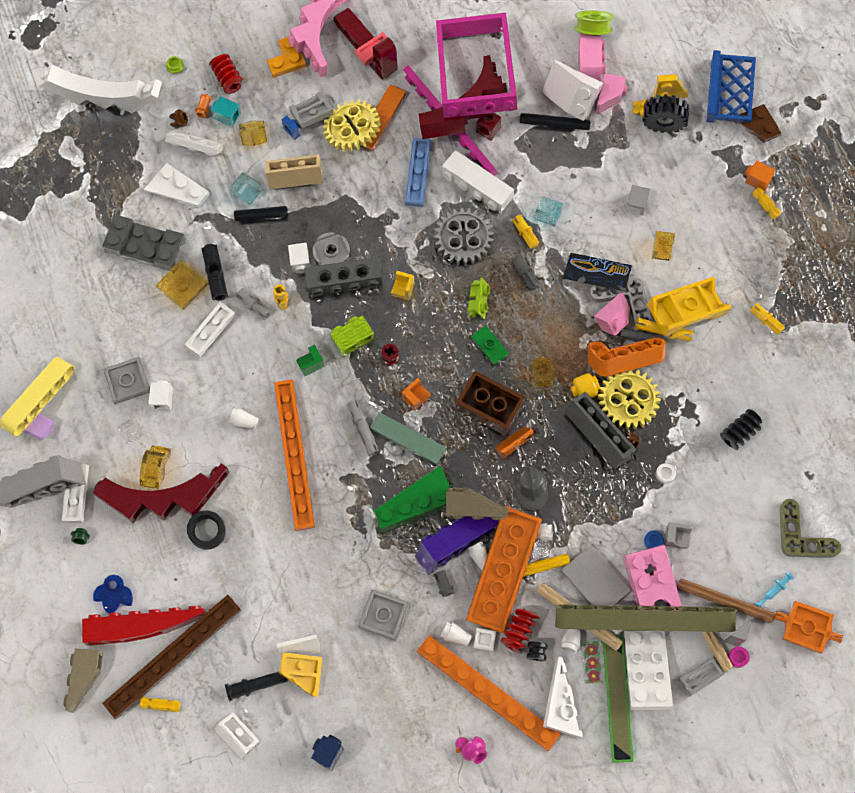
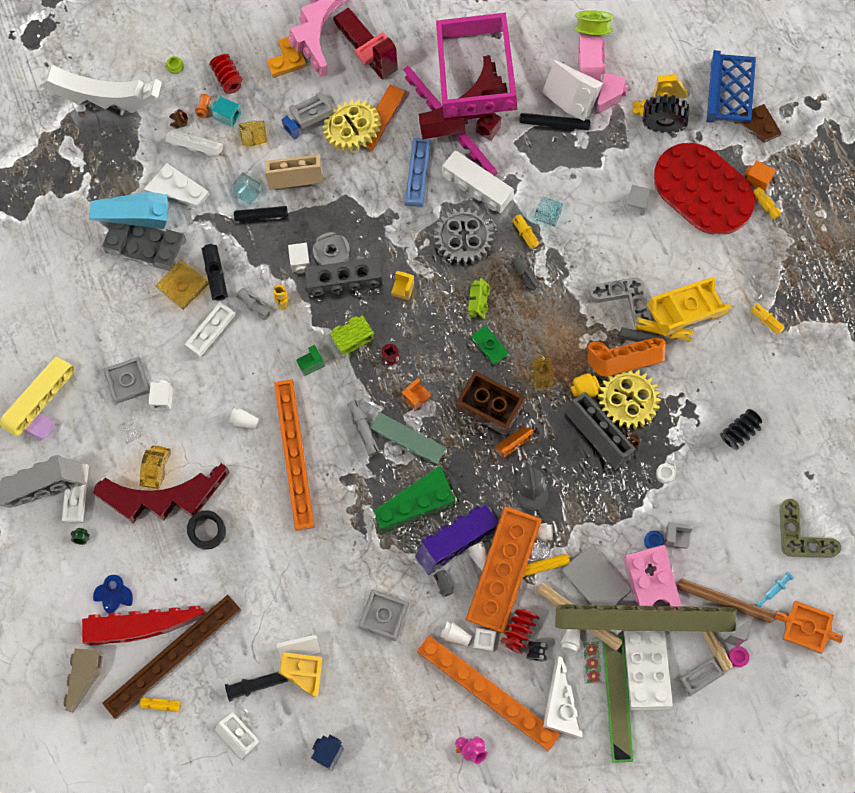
(138, 209): none -> medium azure wedge
(467, 502): dark tan slope -> none
(597, 272): black sticker -> none
(614, 315): bright pink slope -> none
(663, 245): clear yellow panel -> none
(704, 188): none -> red plate

